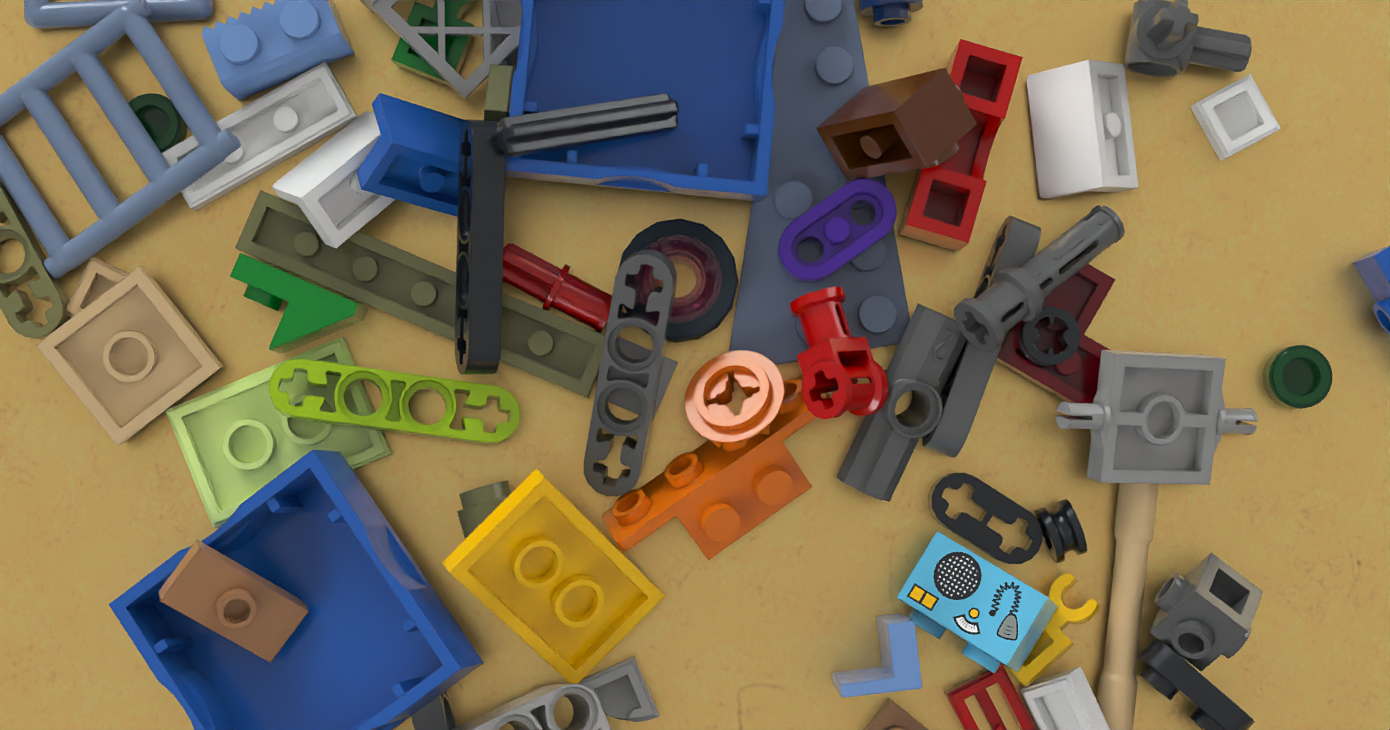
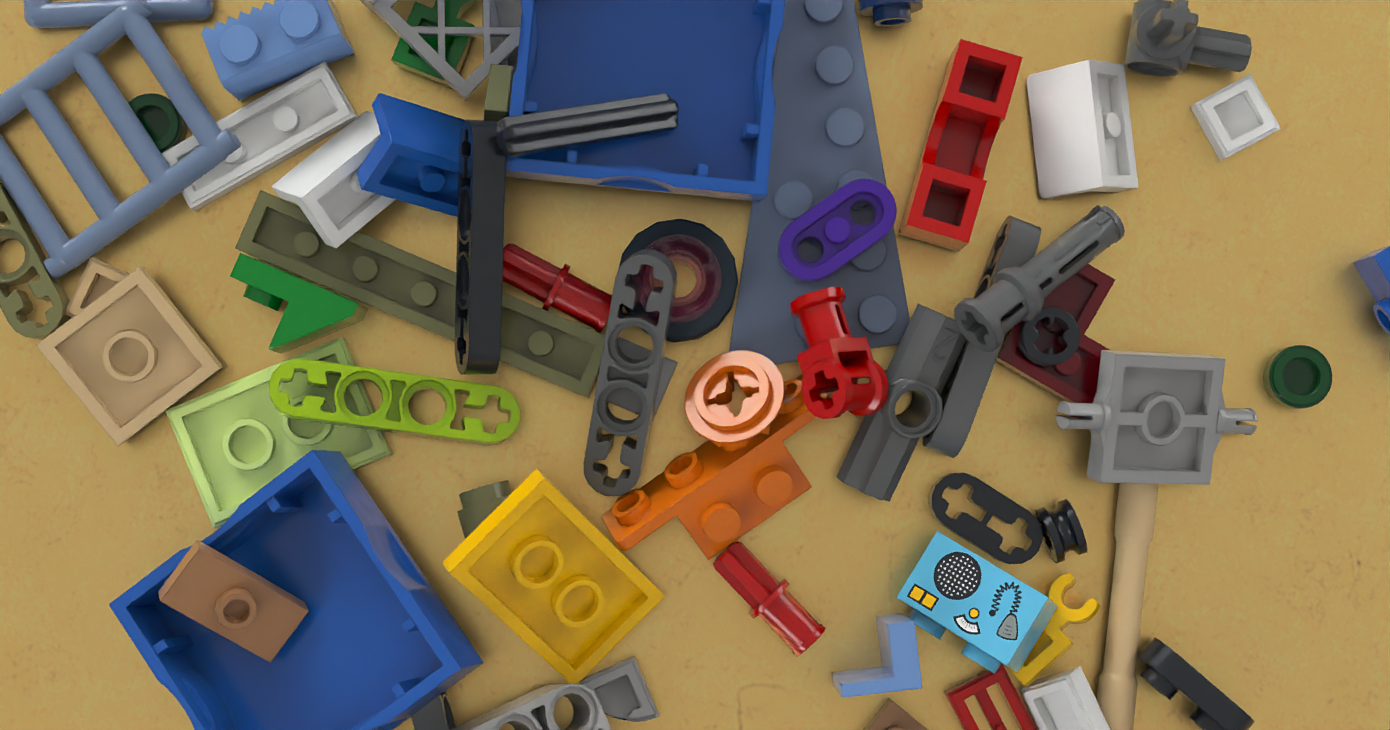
(768, 598): none -> red axle
(898, 126): reddish brown brick -> none
(1206, 612): dark grey brick -> none

